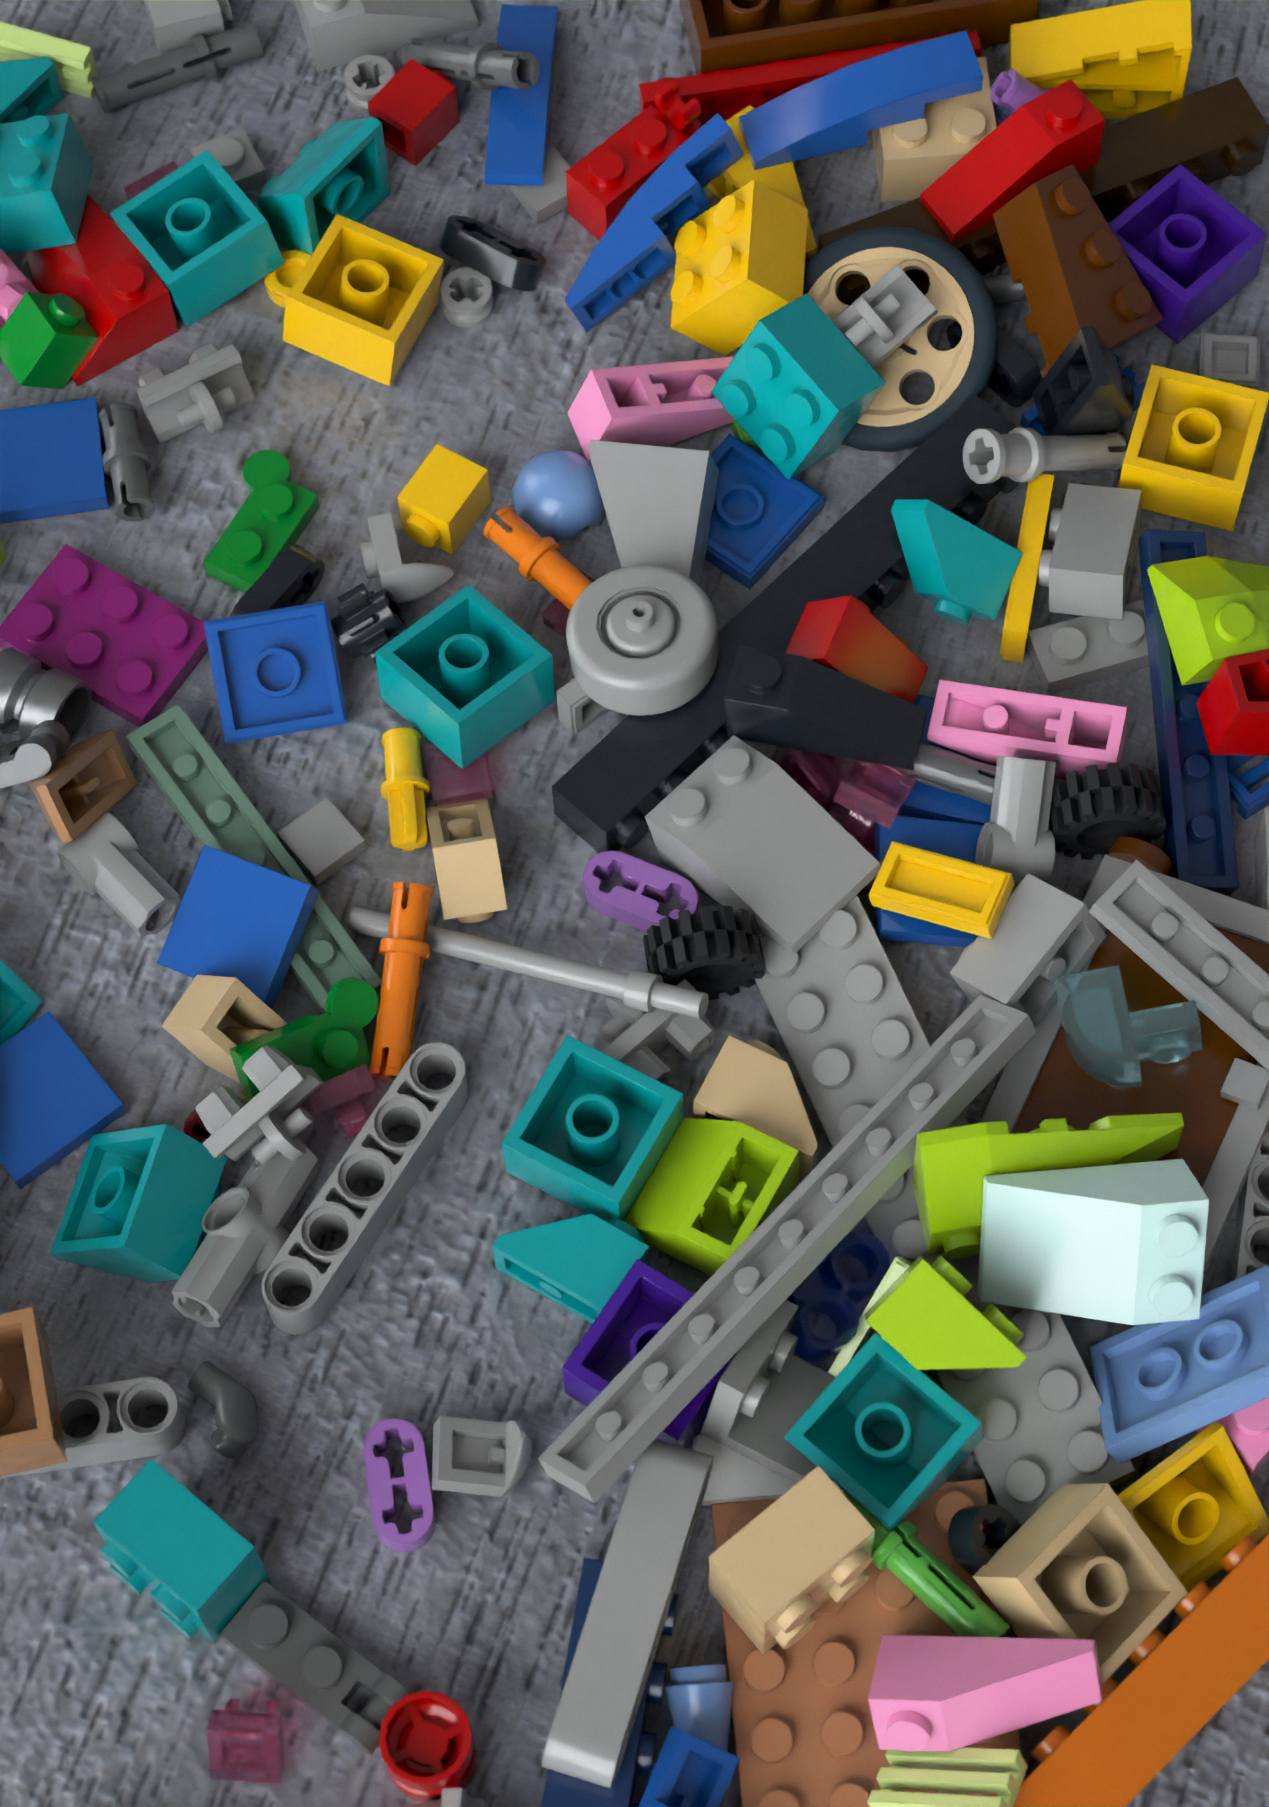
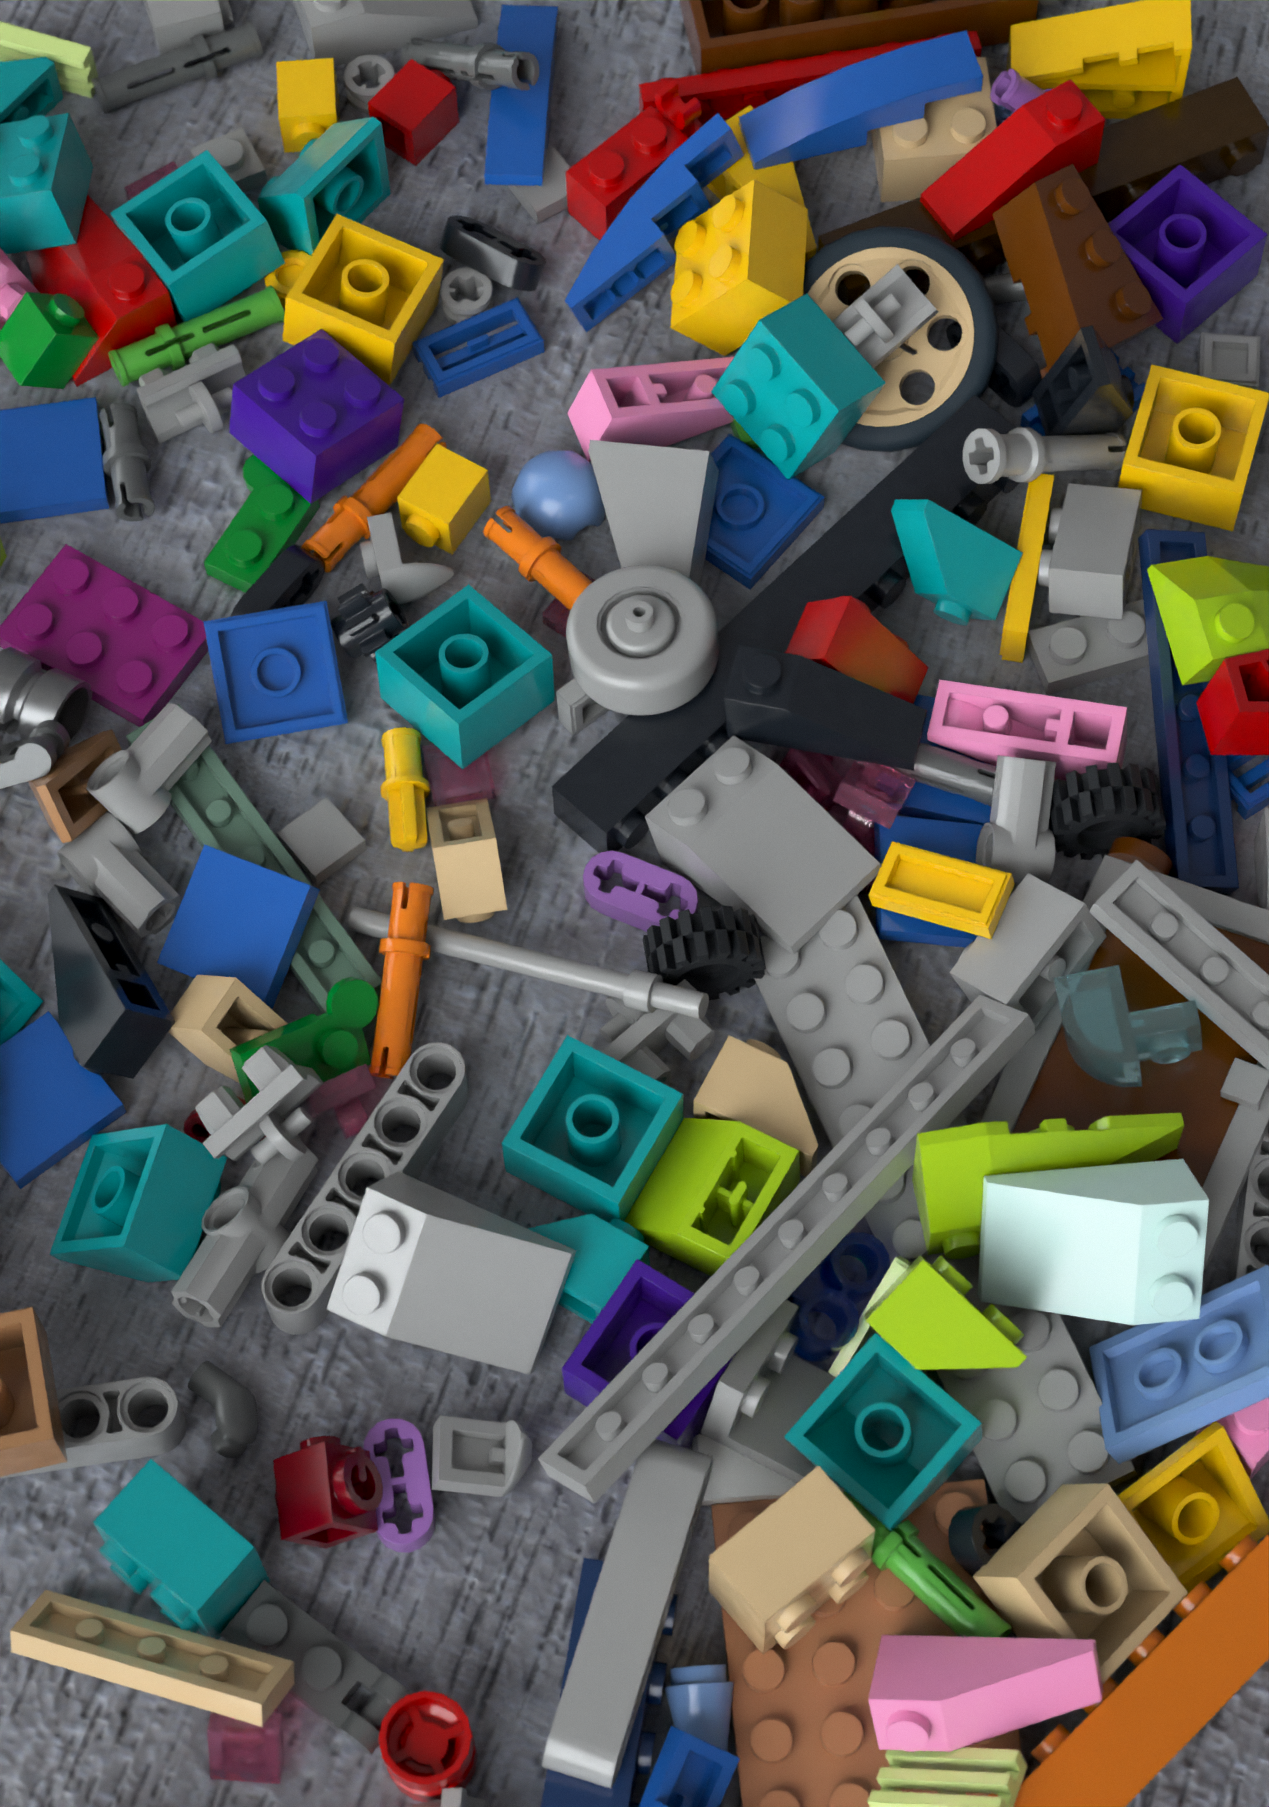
(102, 988): none -> black slope
(138, 780): none -> light grey piece
(153, 1657): none -> tan plate
(257, 312): none -> bright green pin
(306, 100): none -> yellow brick
(316, 415): none -> dark purple brick
(326, 1493): none -> dark red brick
(372, 498): none -> orange pin
(449, 1275): none -> light grey slope
(483, 353): none -> blue tile

